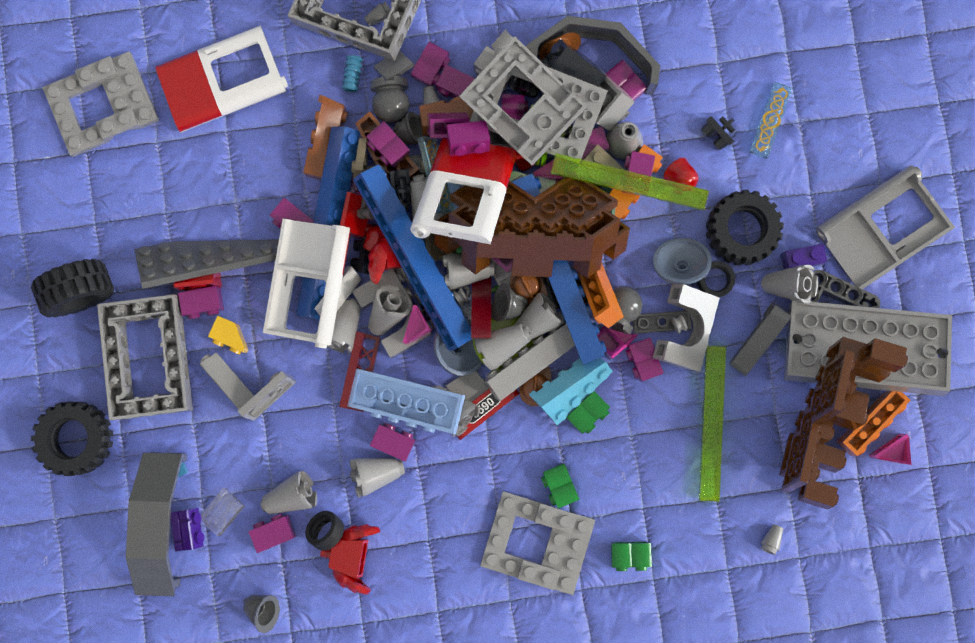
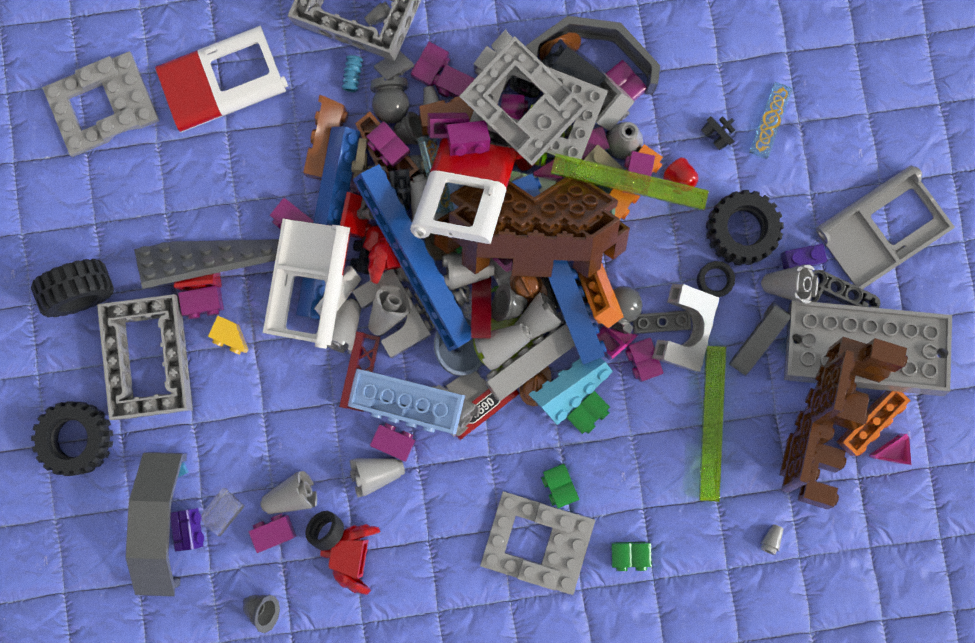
(248, 404): light grey piece -> none
(416, 327): dark pink slope -> none
(679, 324): light grey bush -> none
(682, 261): sand blue dish -> none

